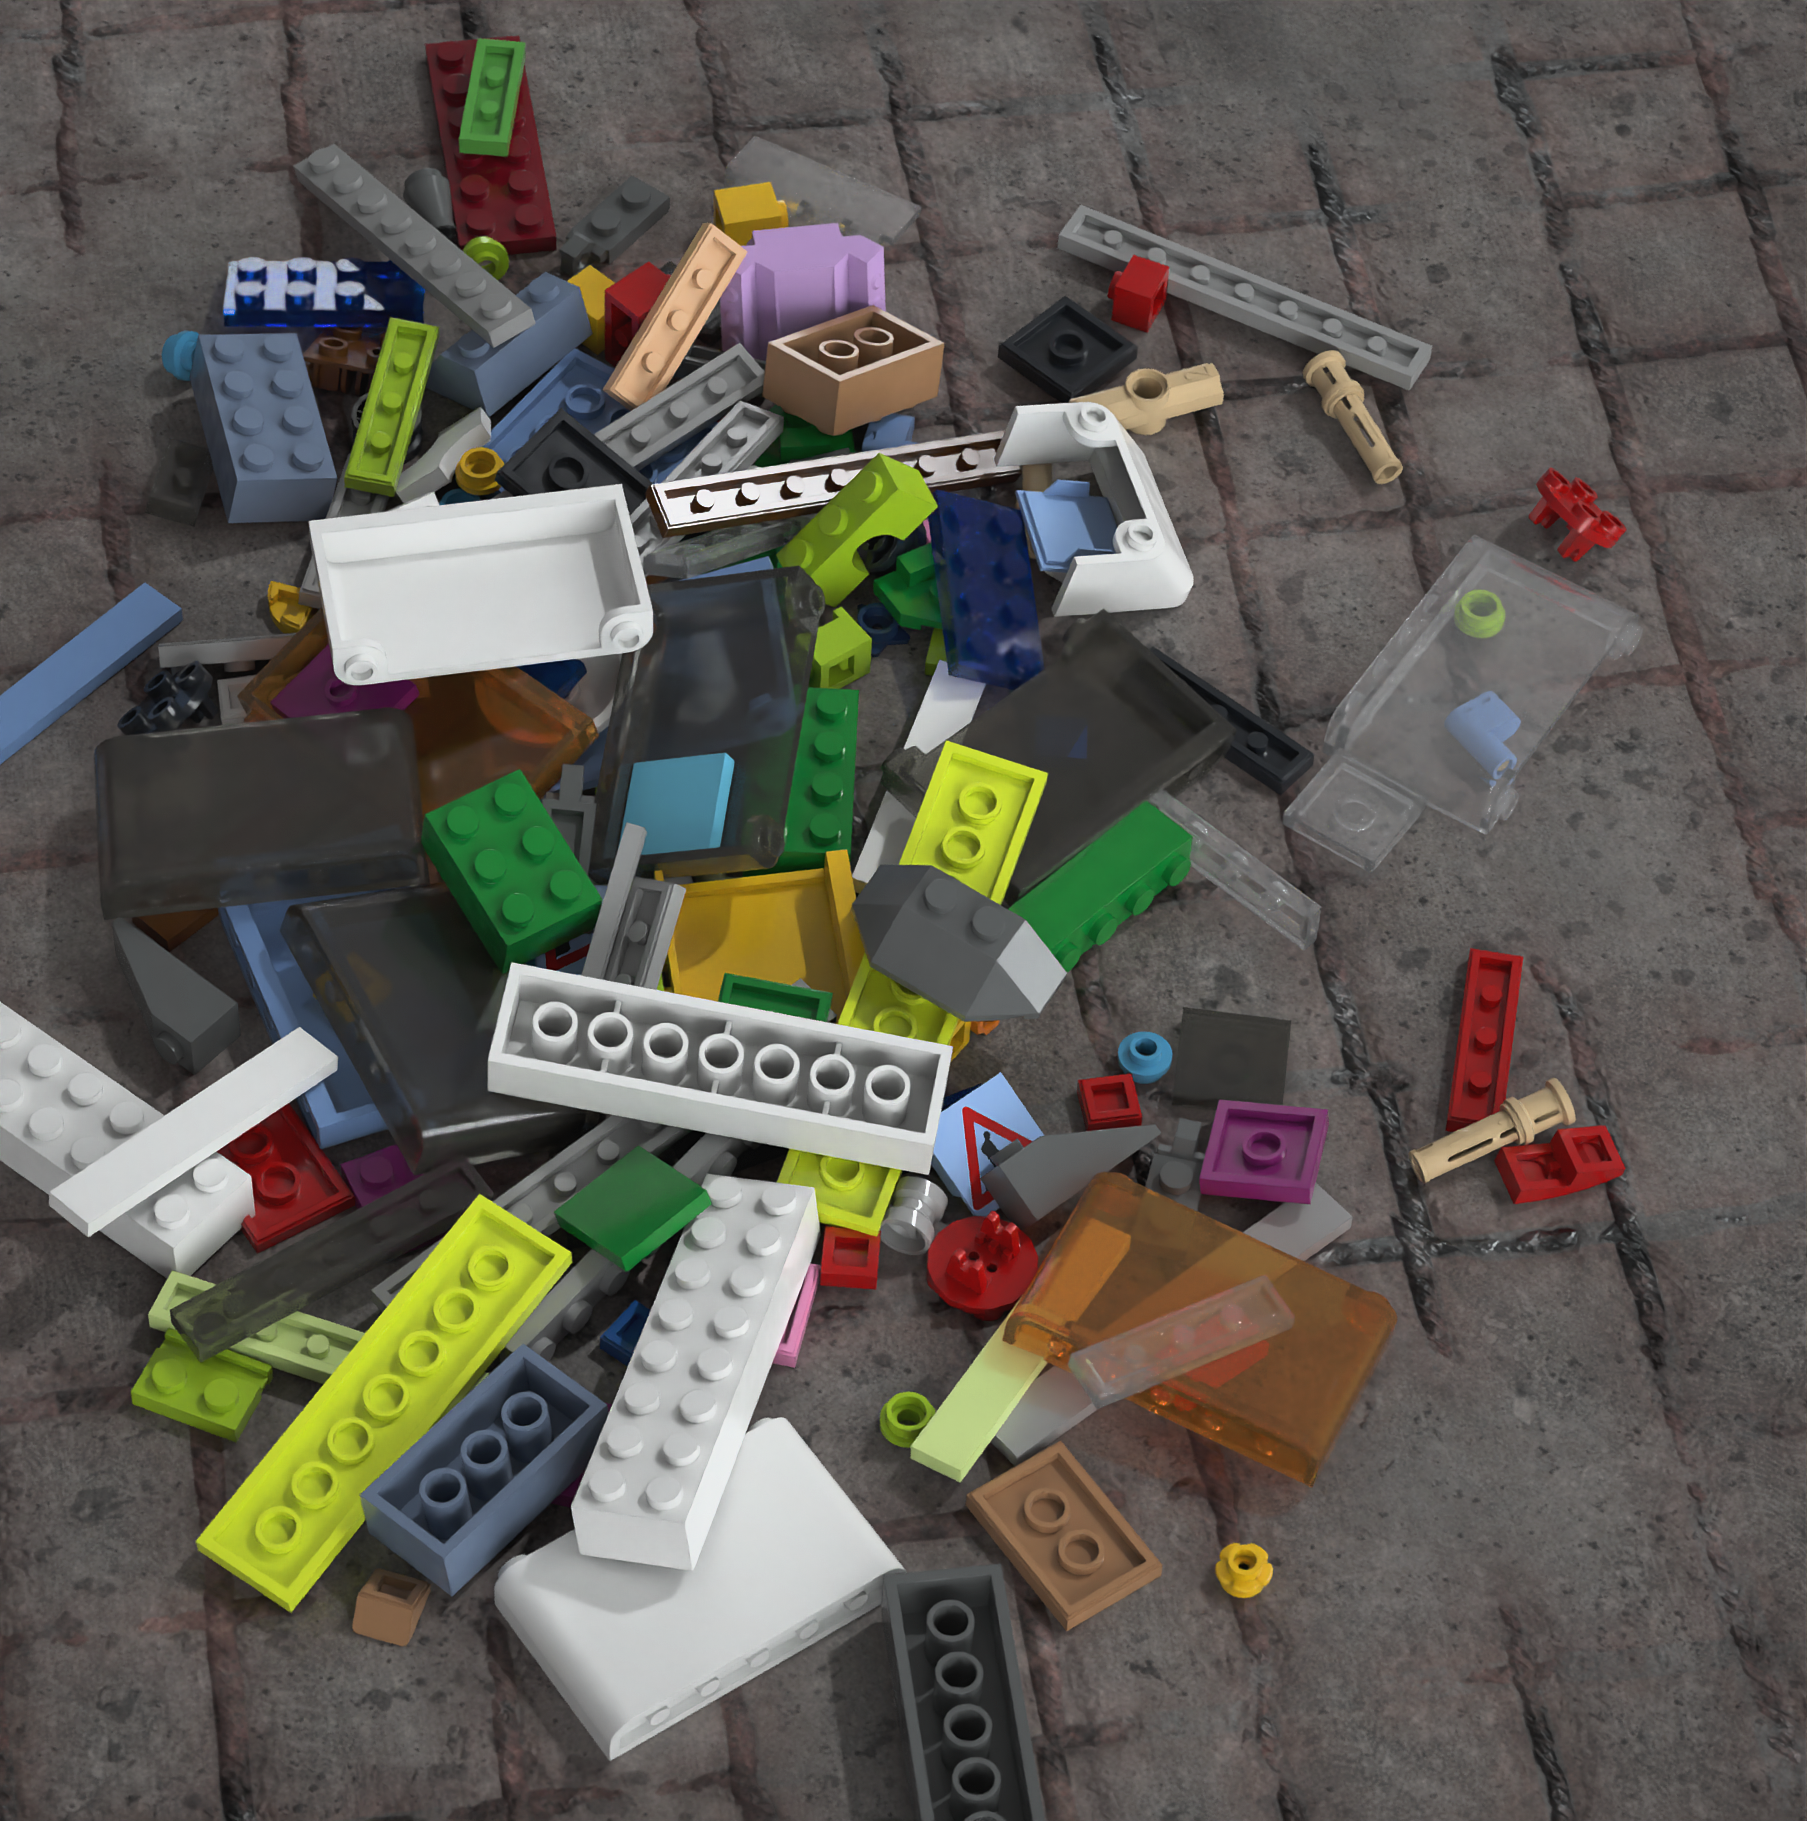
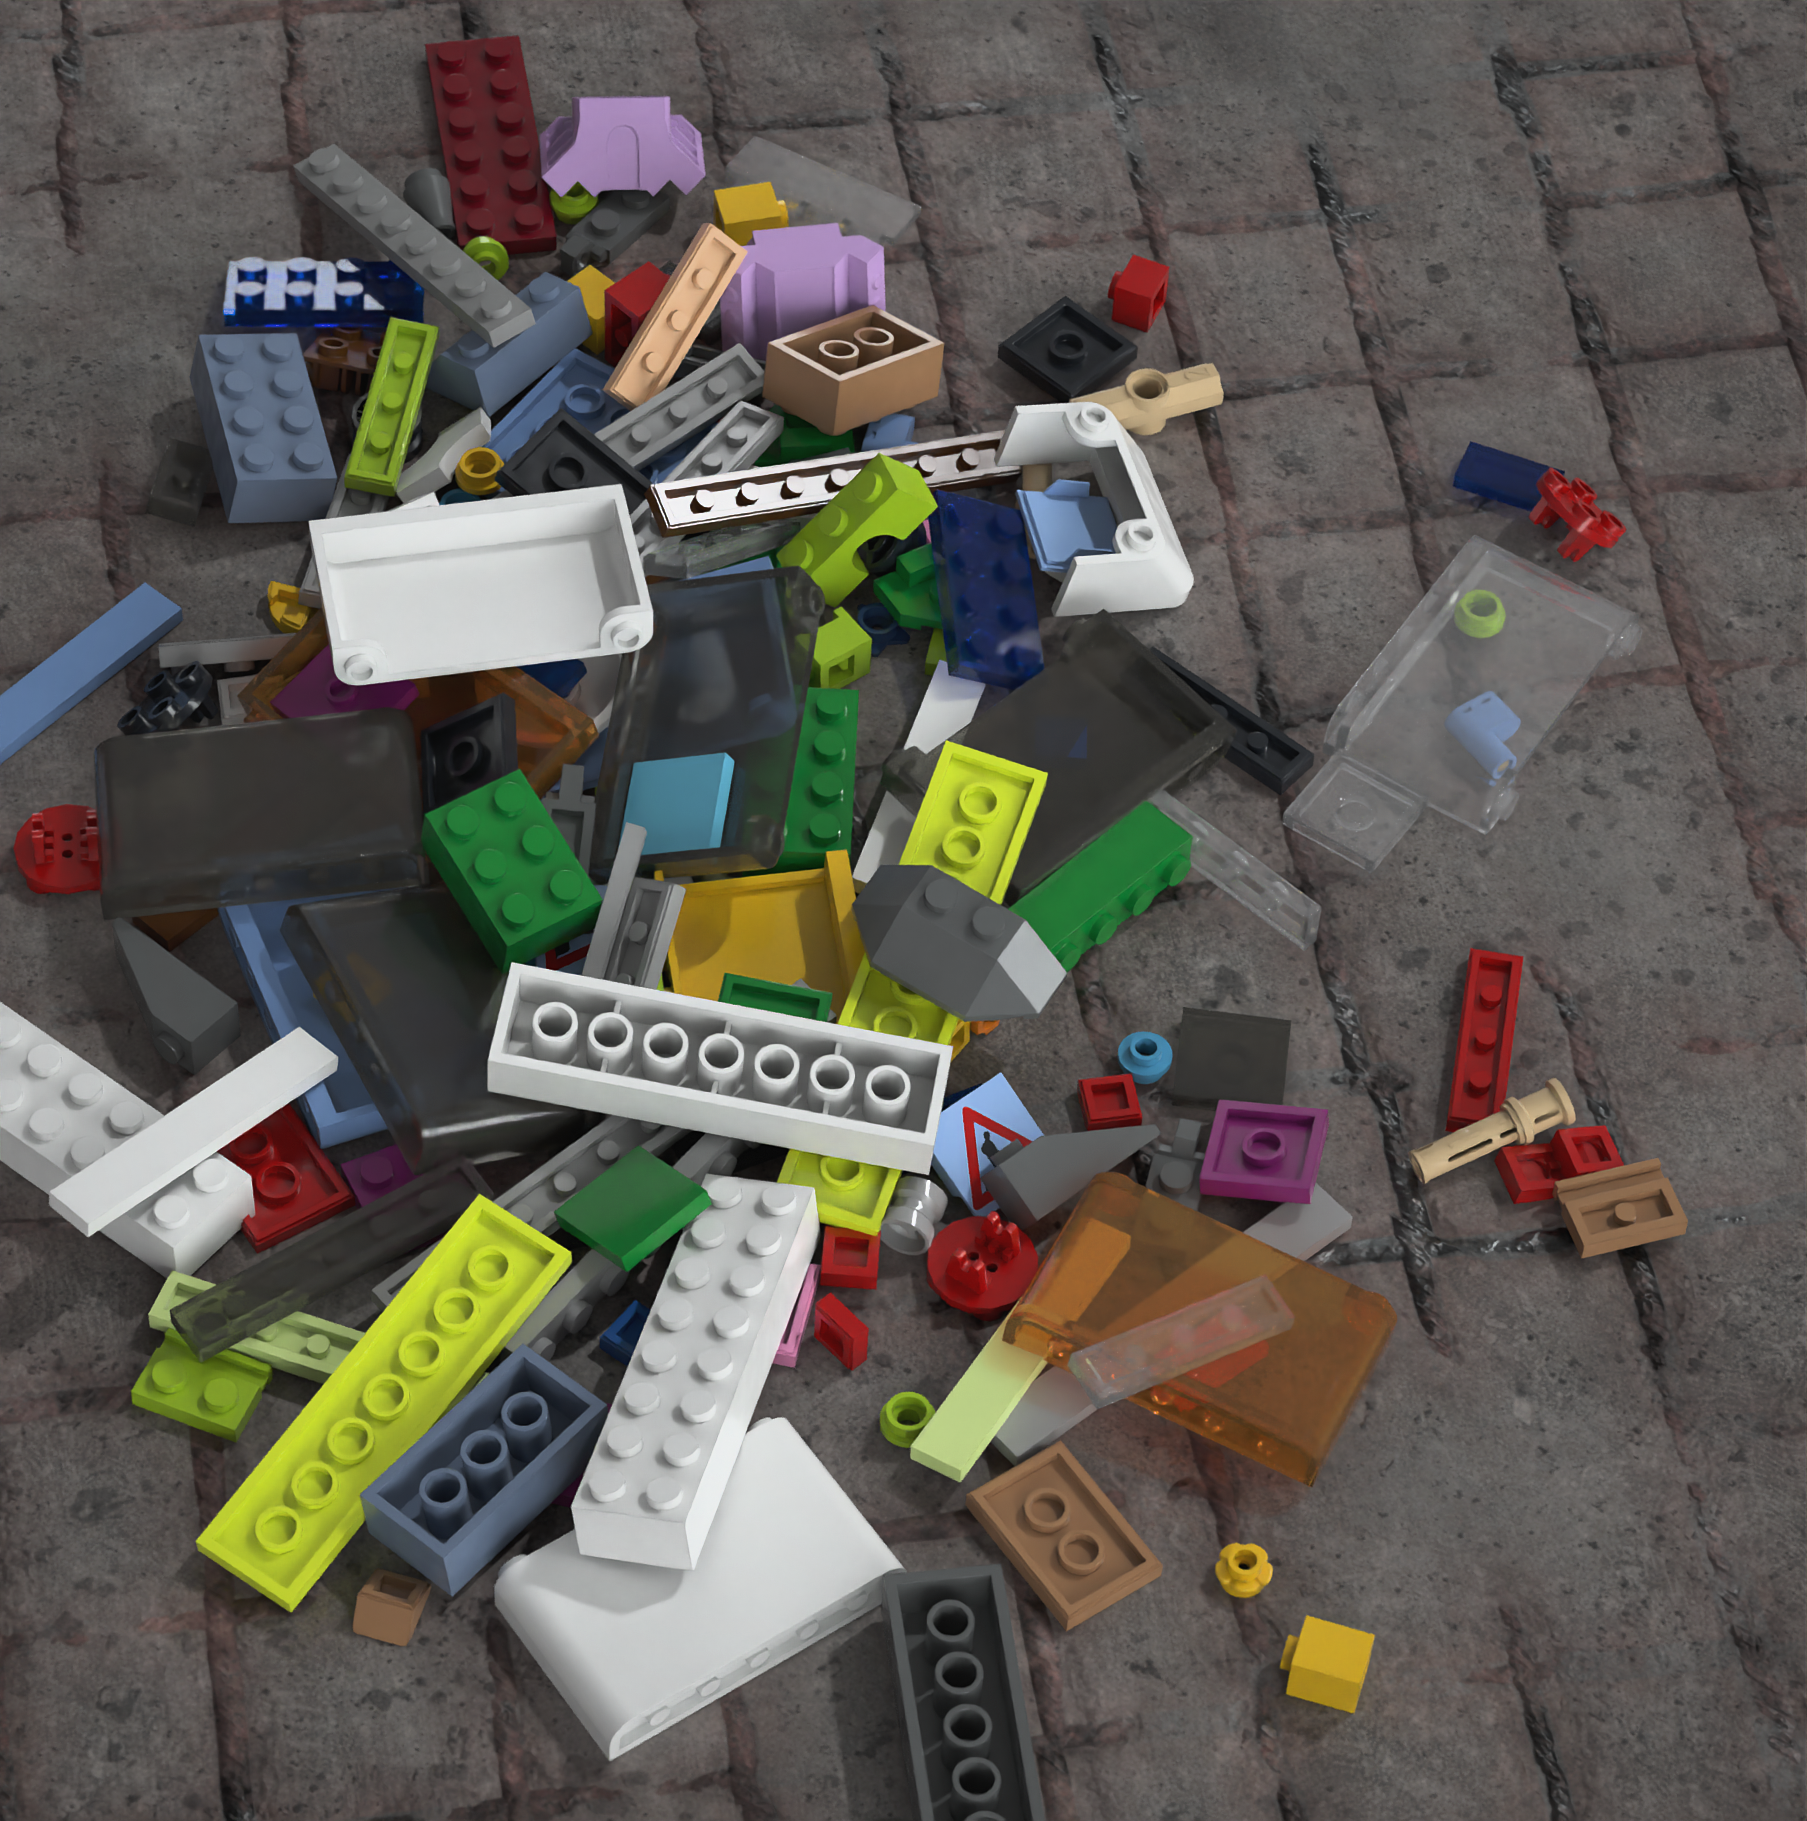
(42, 850): none -> red plate
(179, 354): dark azure plate -> none
(468, 751): none -> black plate
(492, 97): bright green plate -> none
(574, 204): none -> lime plate
(621, 146): none -> lavender slope
(841, 1331): none -> red tile
(1250, 298): light grey plate -> none
(1327, 1663): none -> yellow brick
(1378, 458): tan pin -> none
(1500, 476): none -> clear blue tile
(1620, 1208): none -> medium nougat plate

